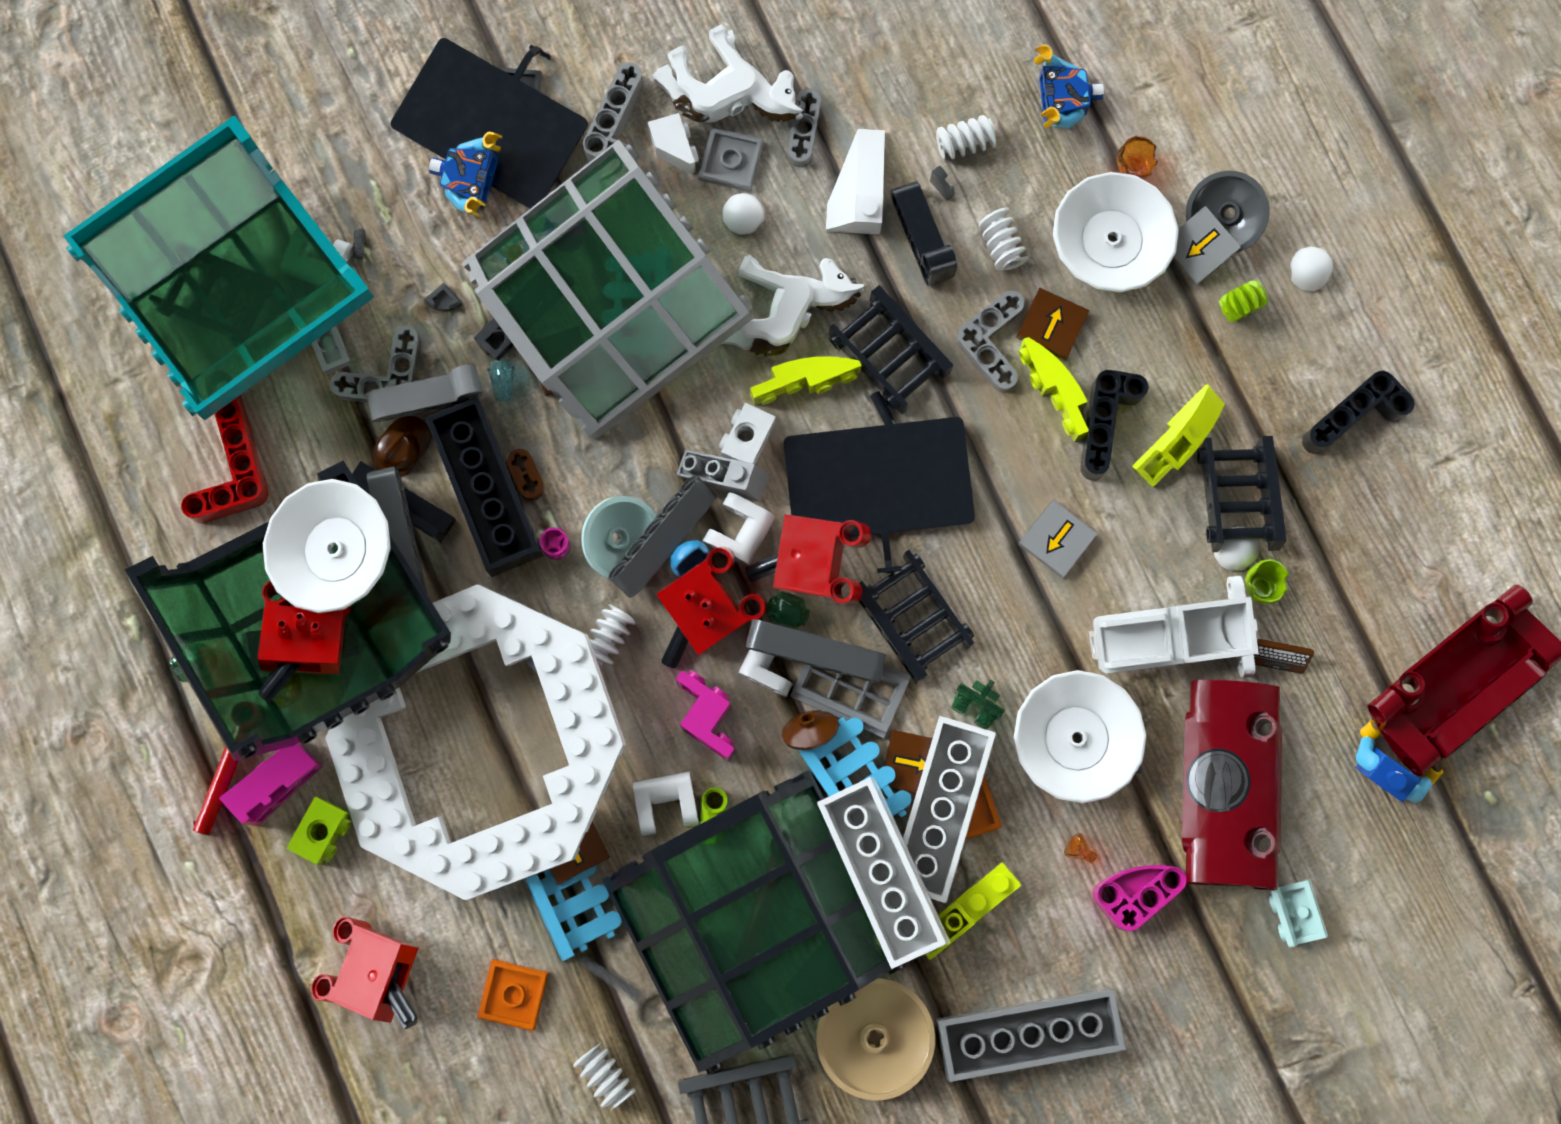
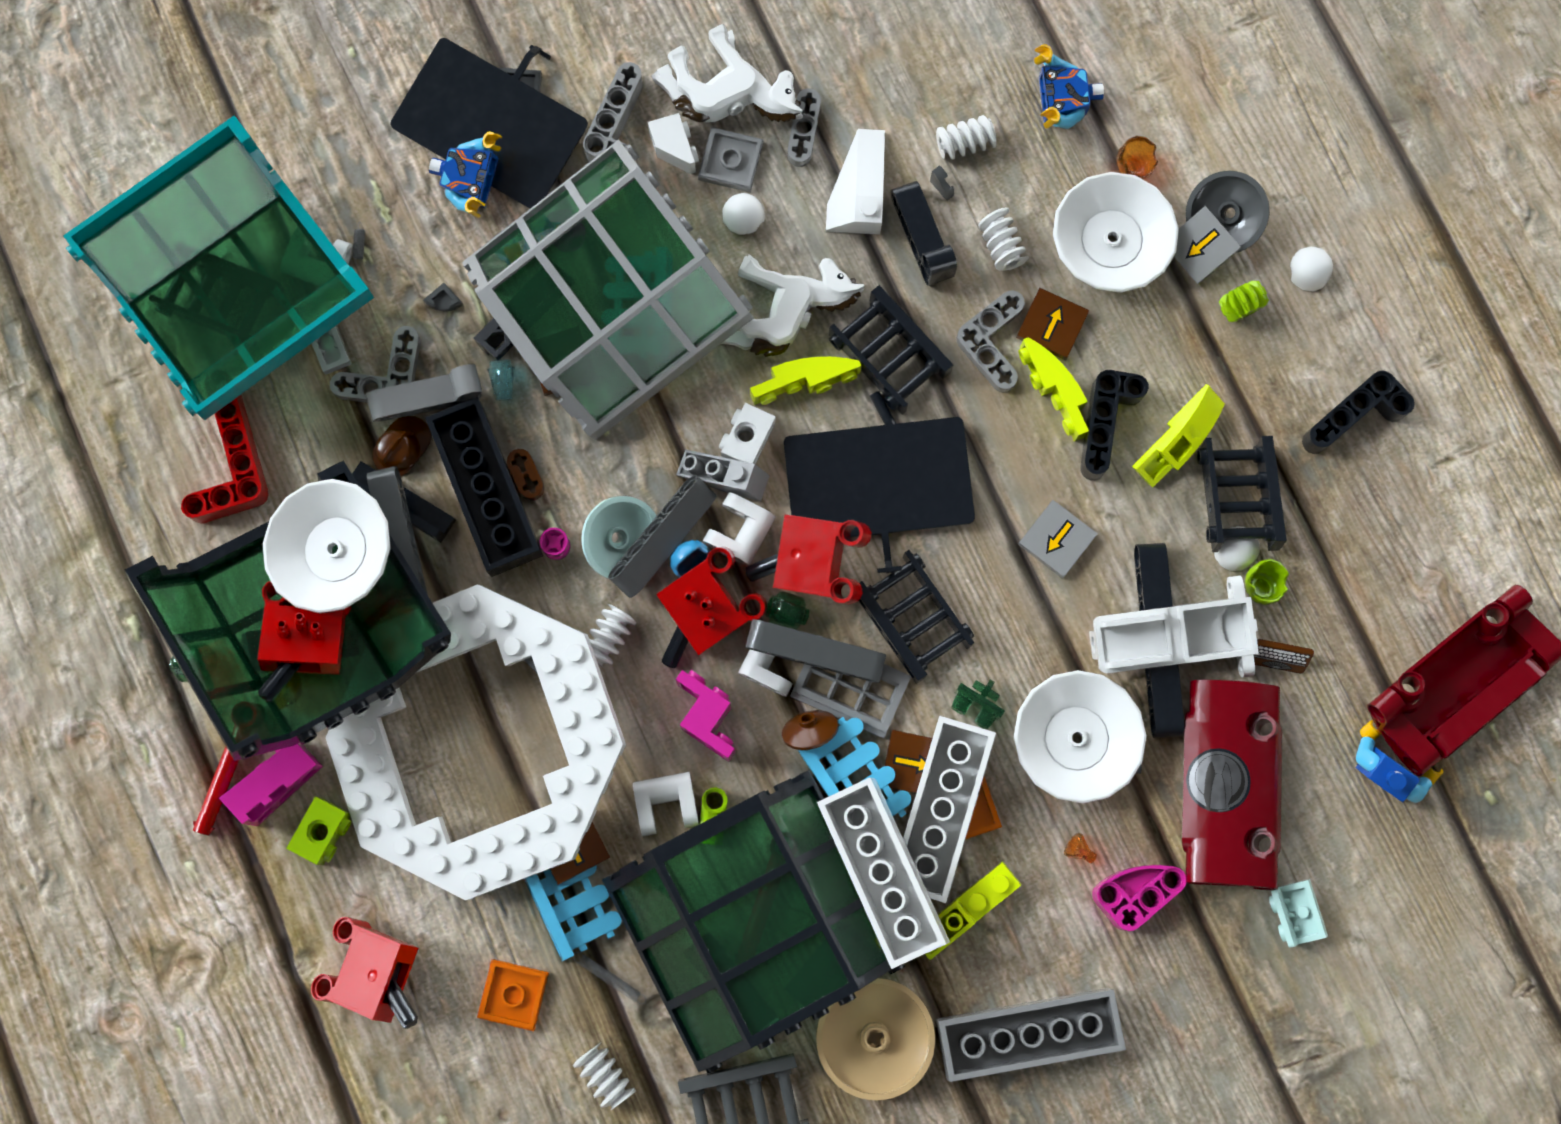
(1164, 681): none -> black beam

